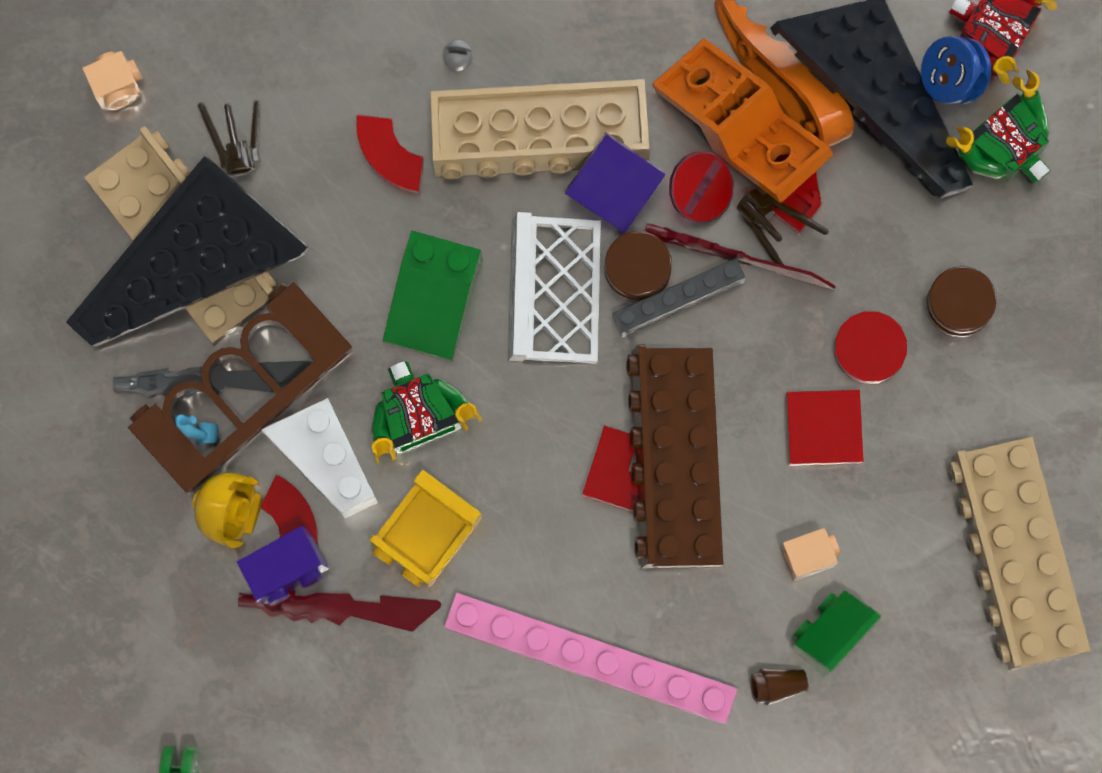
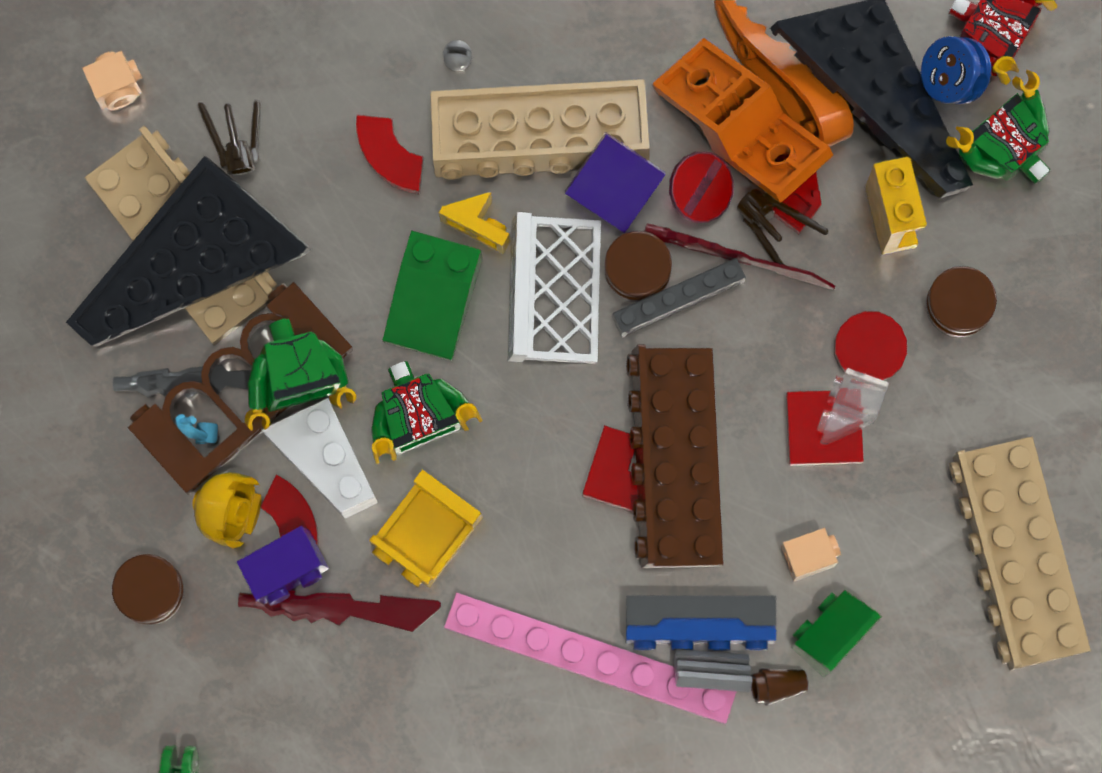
(148, 589): none -> reddish brown head
(294, 372): none -> green torso
(468, 219): none -> yellow slope
(700, 620): none -> piece
(715, 670): none -> light grey tile
(855, 405): none -> clear slope
(895, 204): none -> yellow panel

